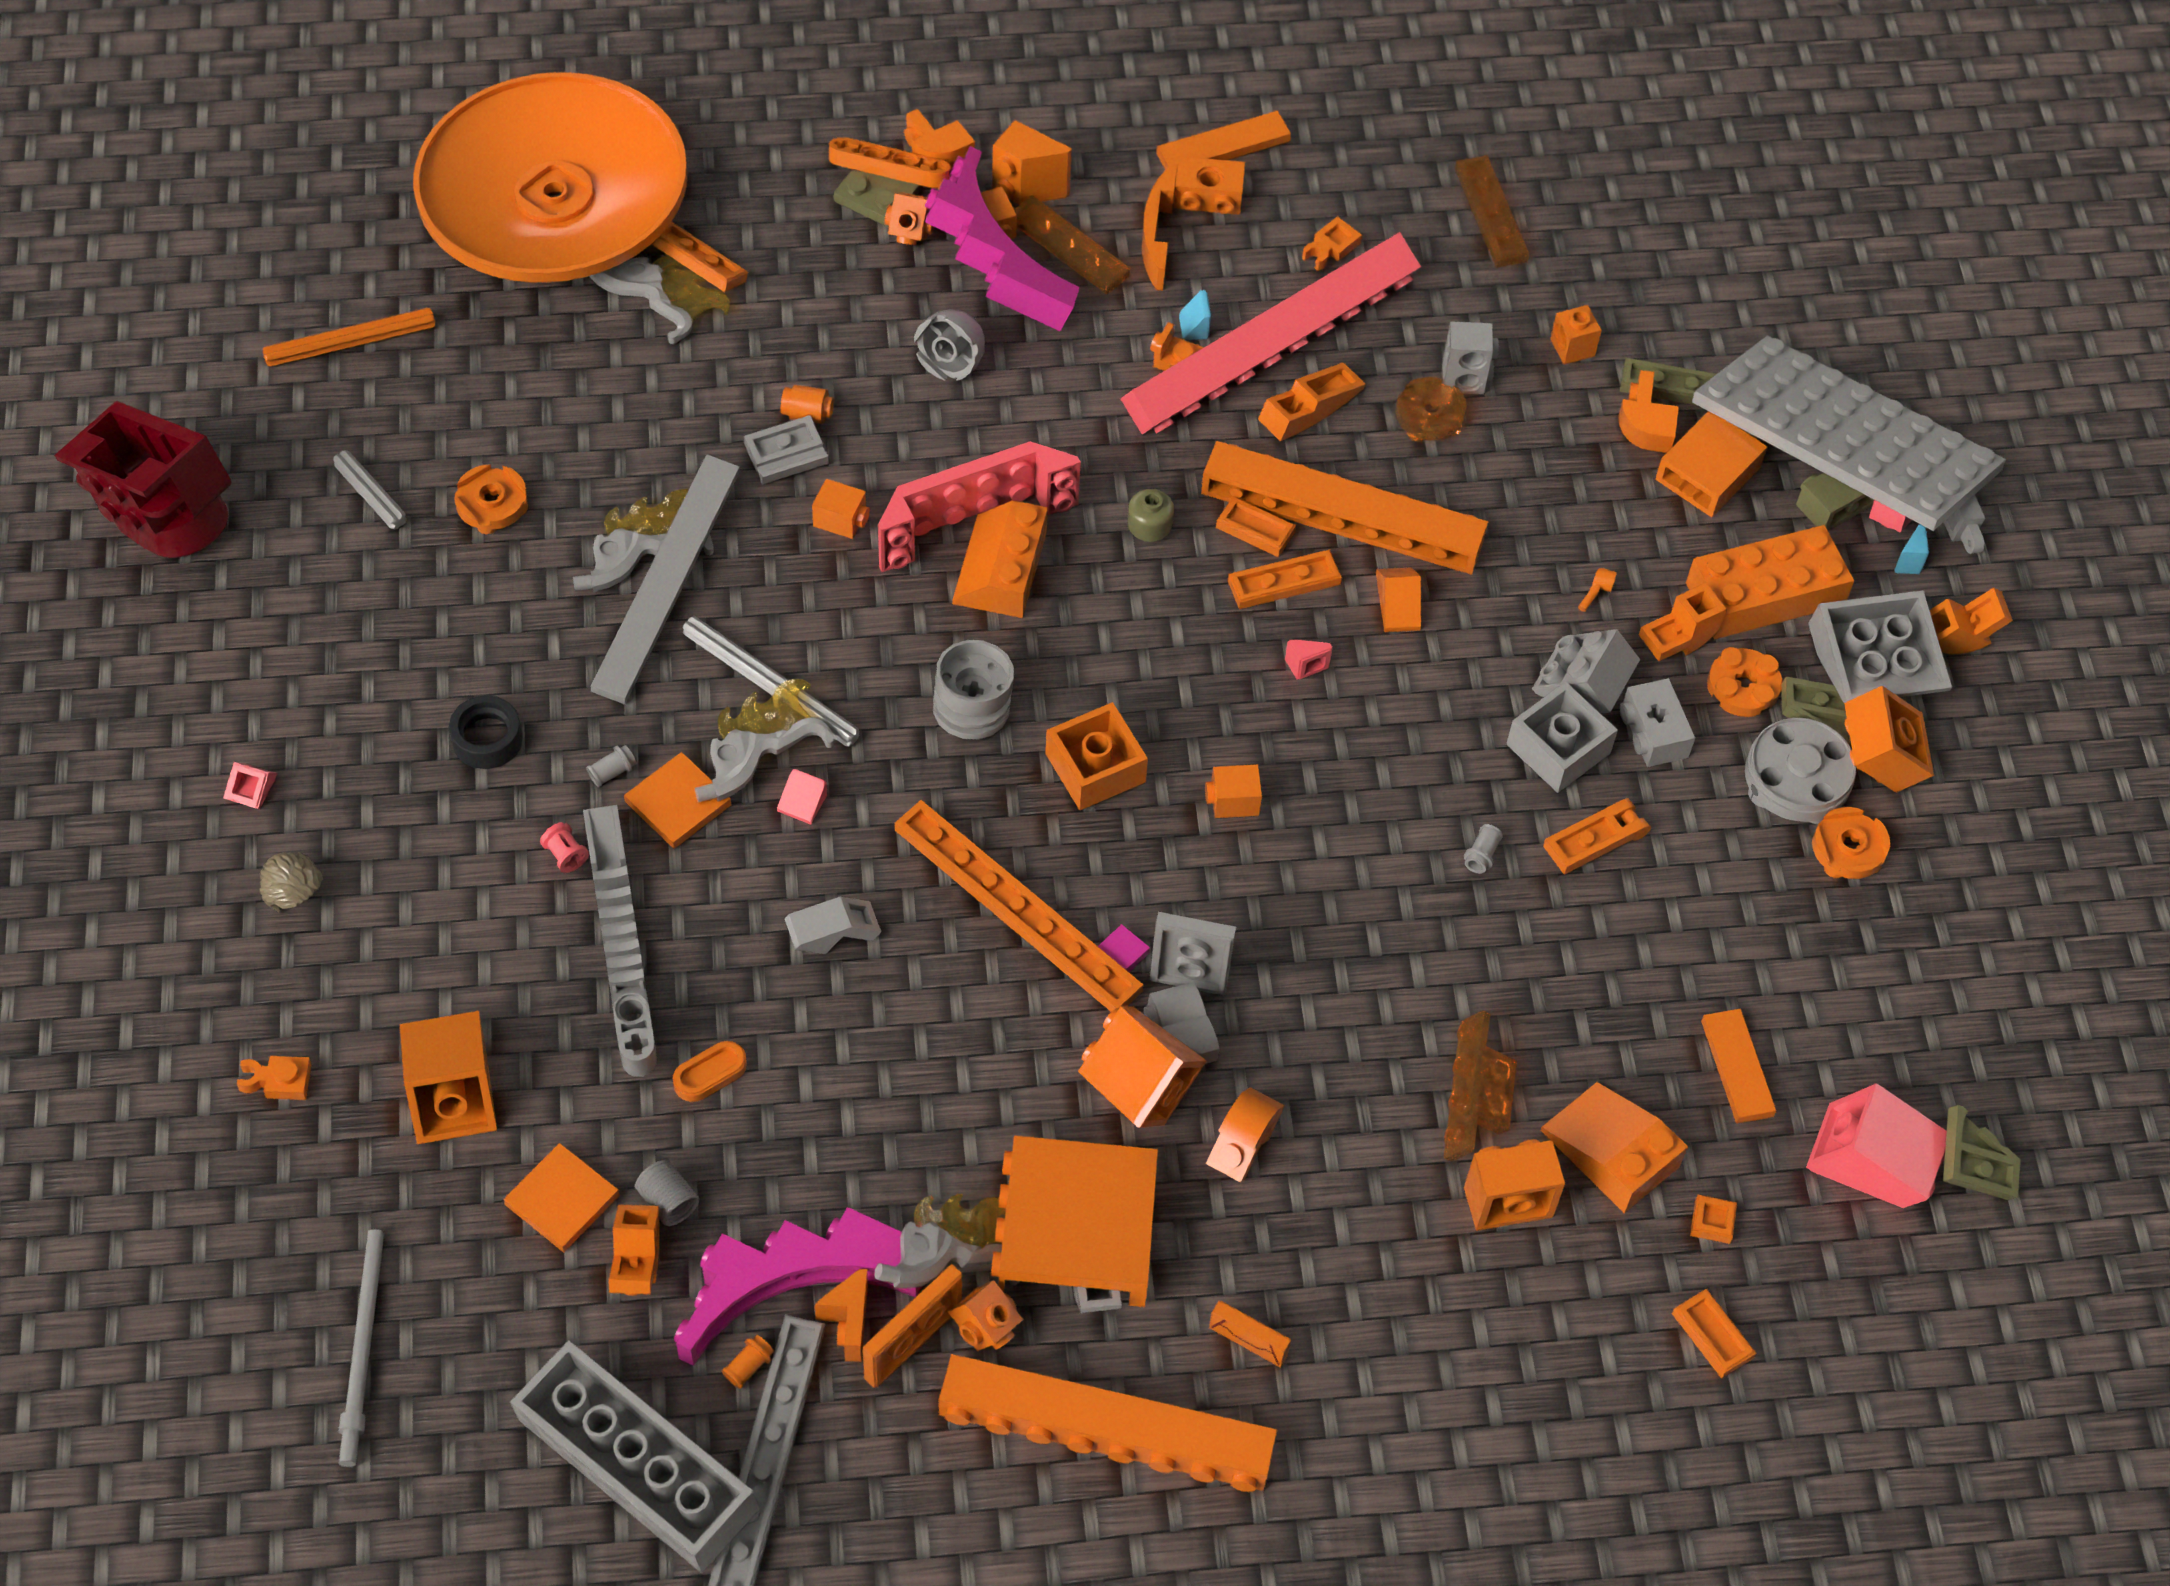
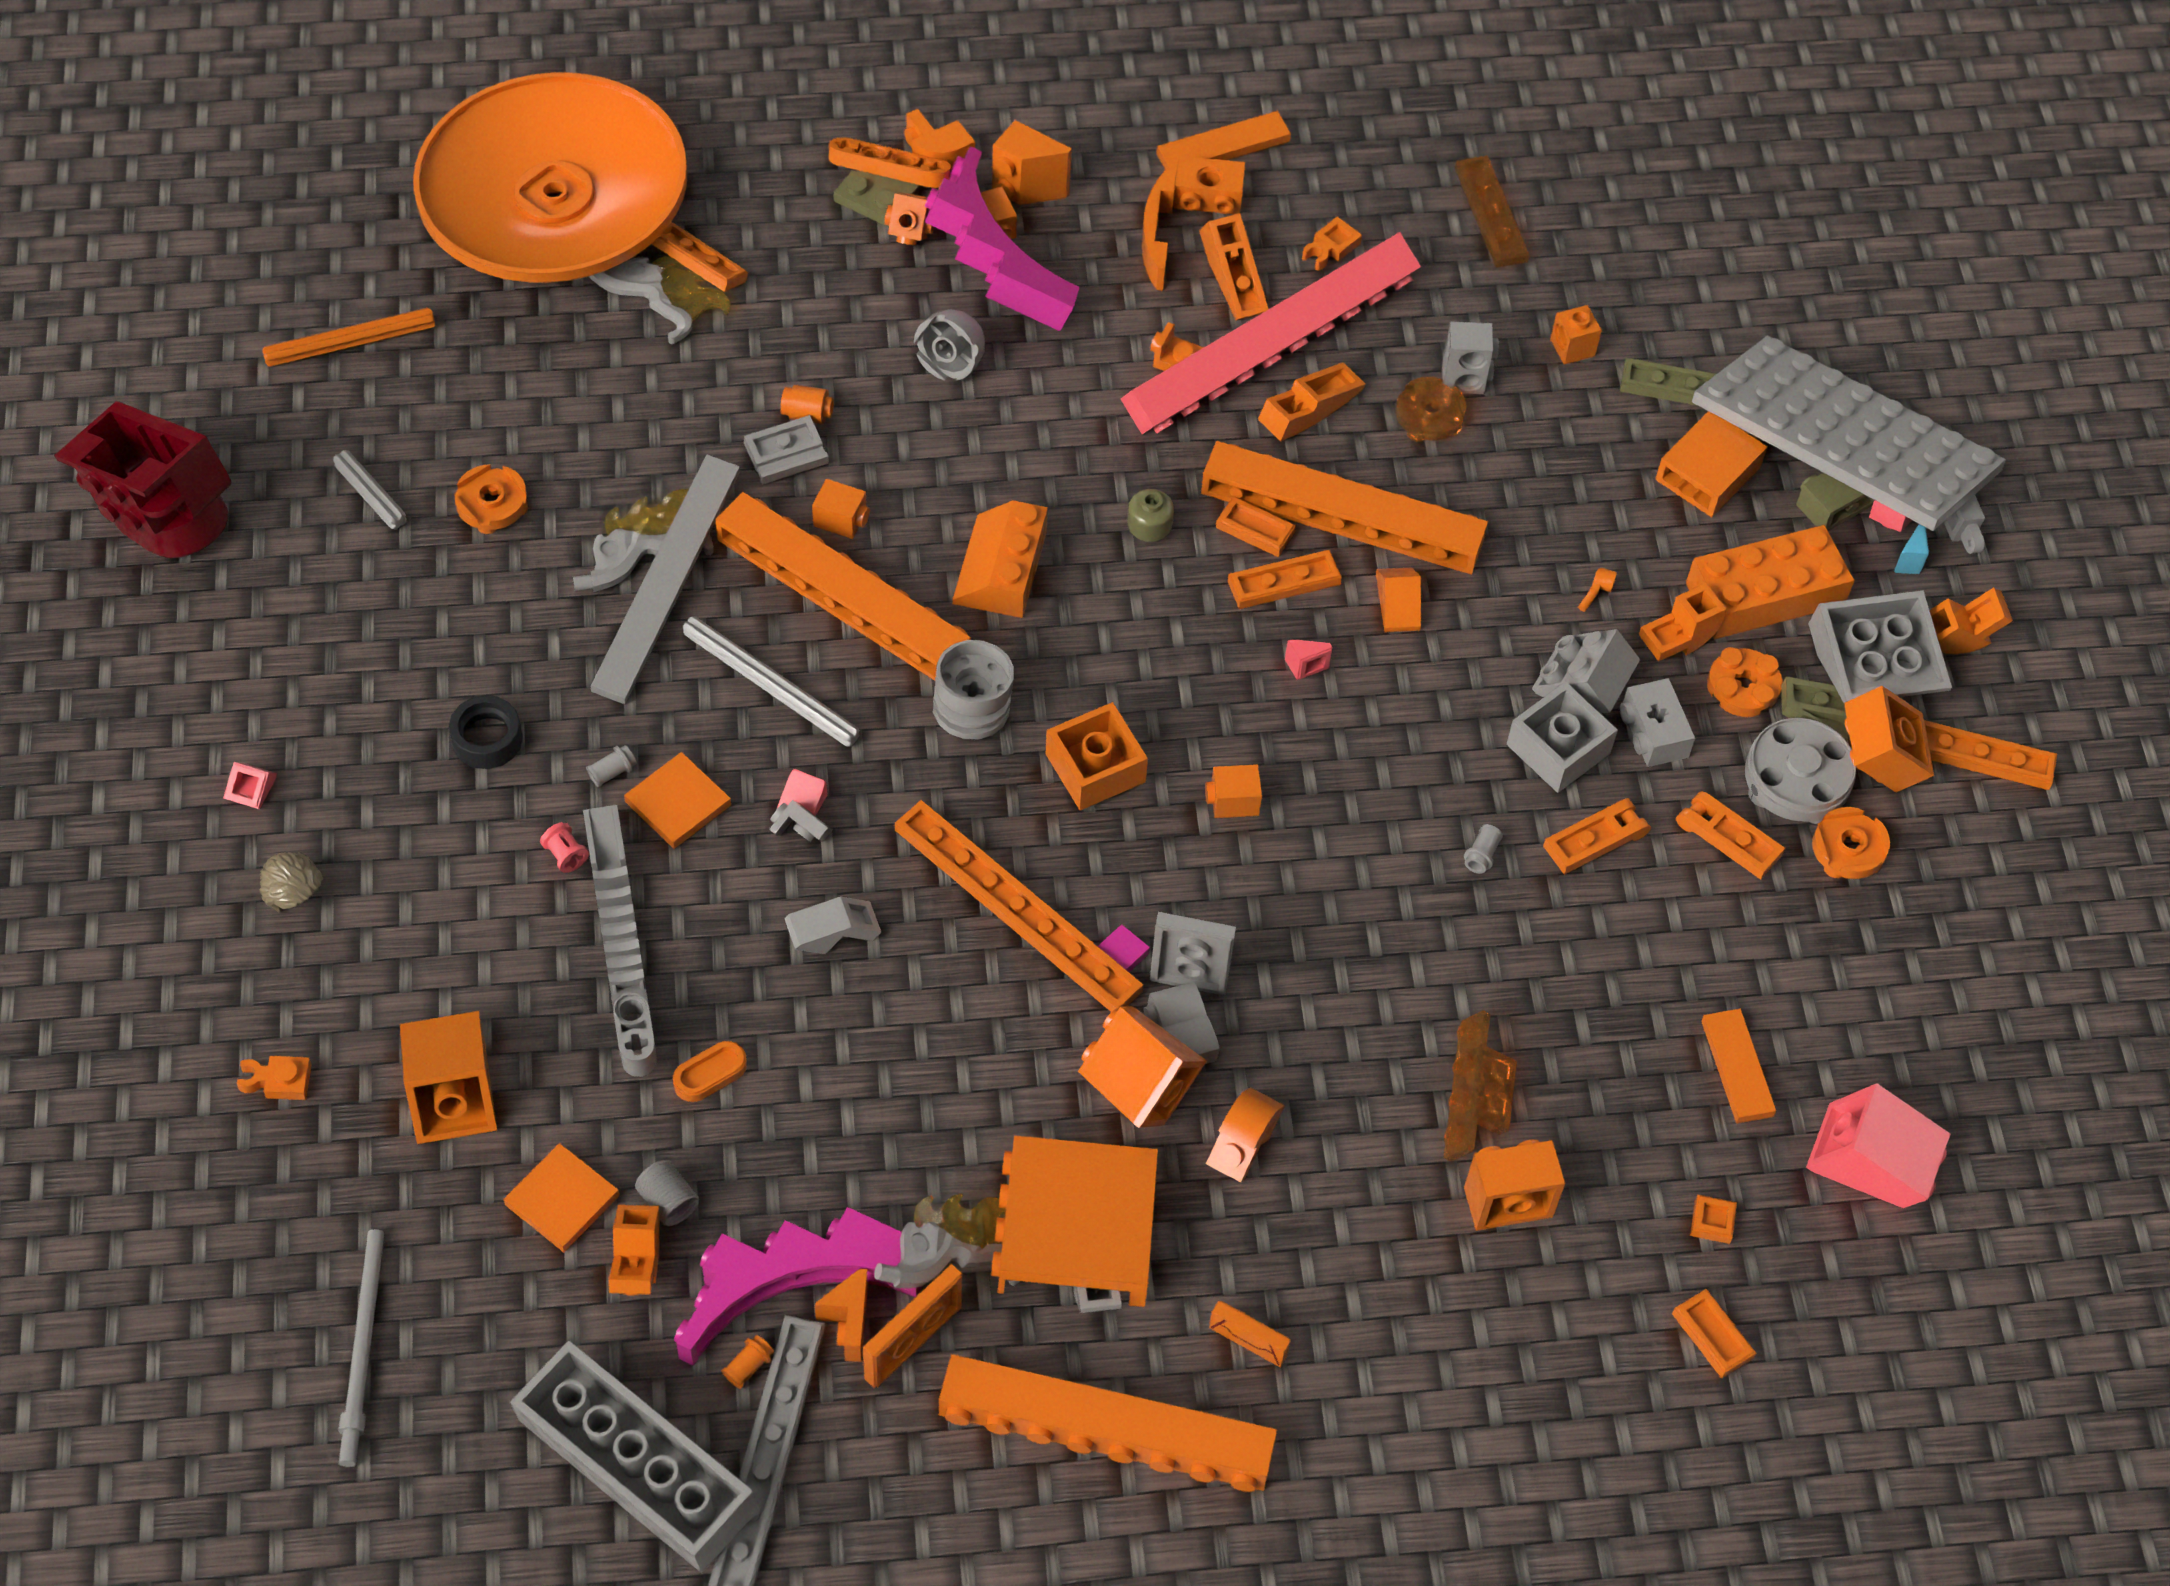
(758, 731): piece -> none
(807, 823): none -> light grey bracket
(837, 583): none -> orange brick
(973, 489): coral slope -> none
(986, 1317): orange brick -> none
(1071, 245): clear orange tile -> none
(1196, 318): medium azure slope -> none
(1234, 265): none -> orange slope
(1616, 1144): orange slope -> none
(1647, 423): orange brick -> none
(1730, 834): none -> orange plate
(1977, 1158): olive wing -> none
(1990, 755): none -> orange tile

